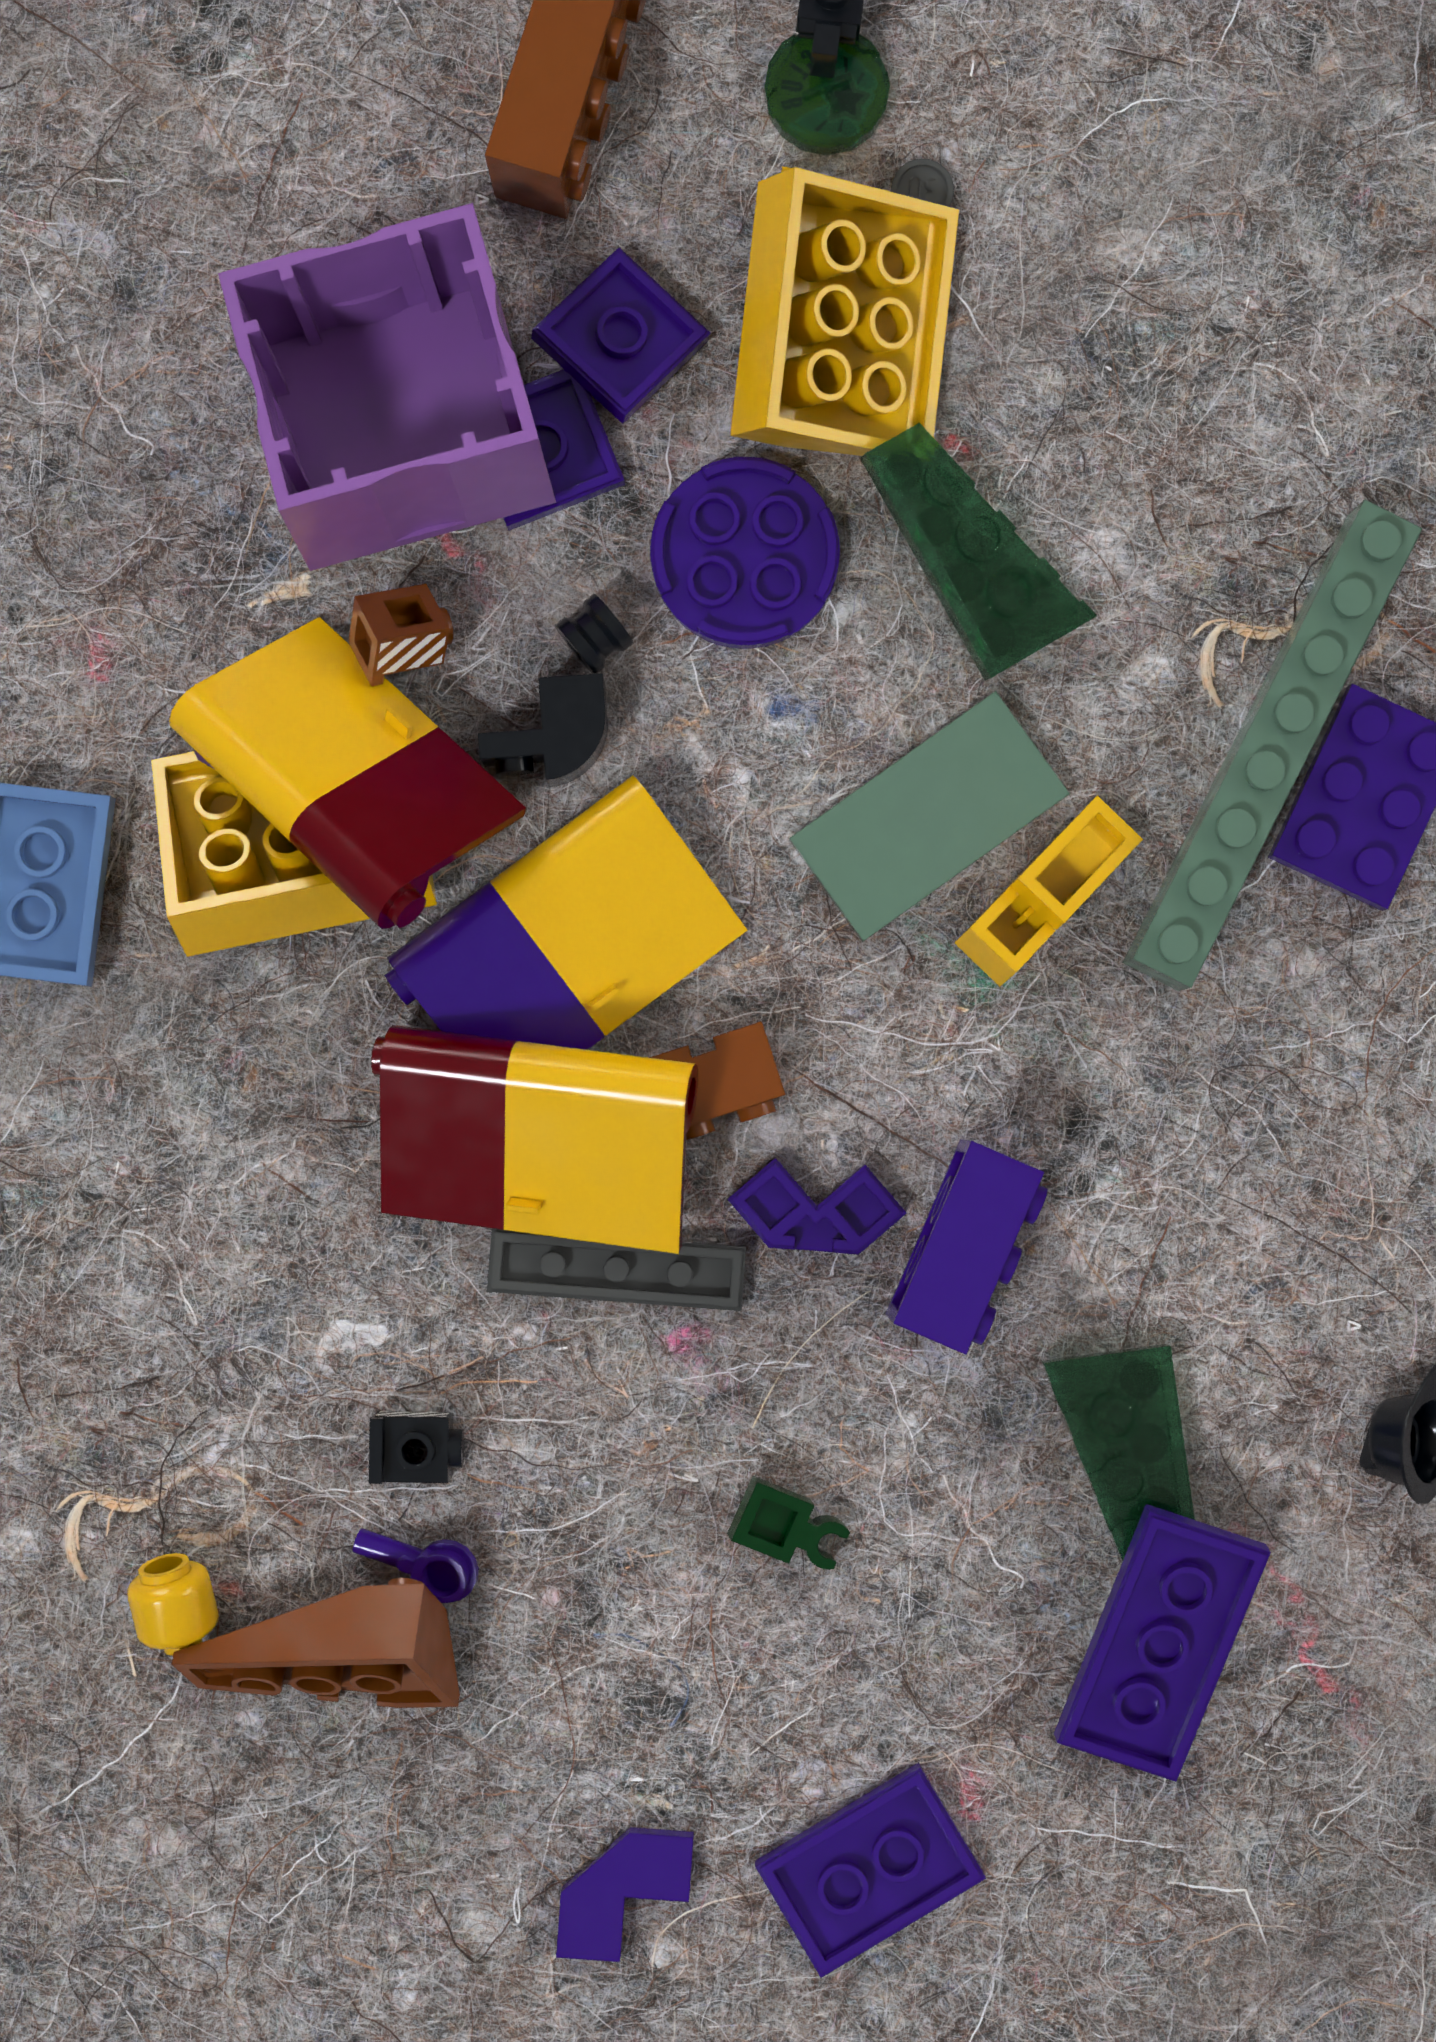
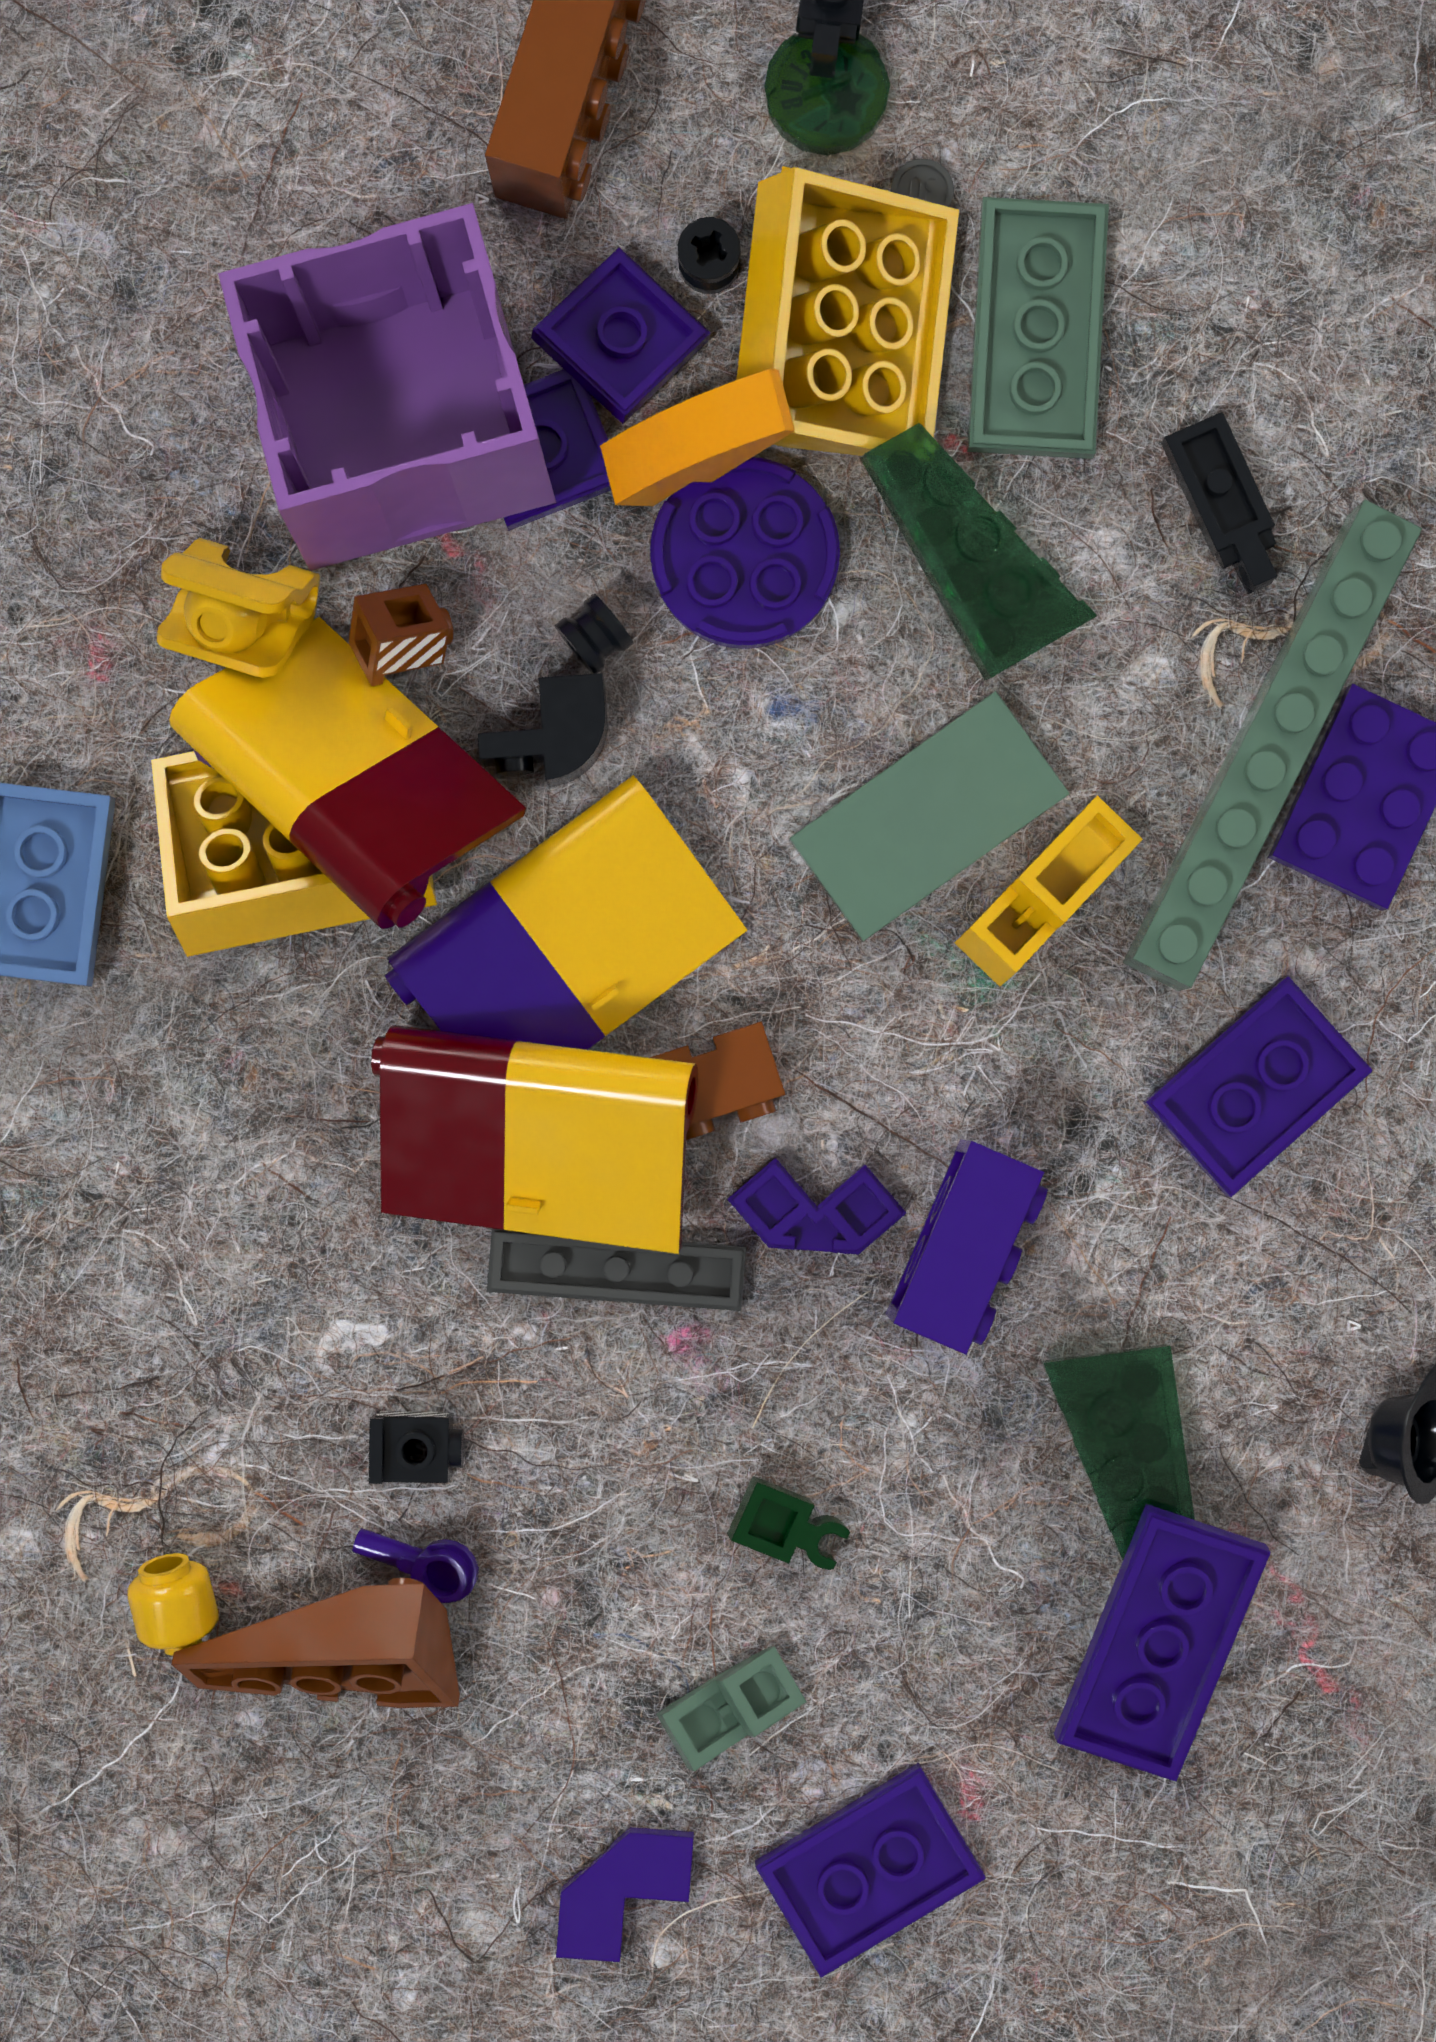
(235, 615): none -> yellow piece
(697, 439): none -> light orange slope
(705, 269): none -> black wheel
(731, 1707): none -> sand green slope
(1038, 328): none -> sand green tile
(1224, 498): none -> black hinge
(1257, 1086): none -> dark purple tile

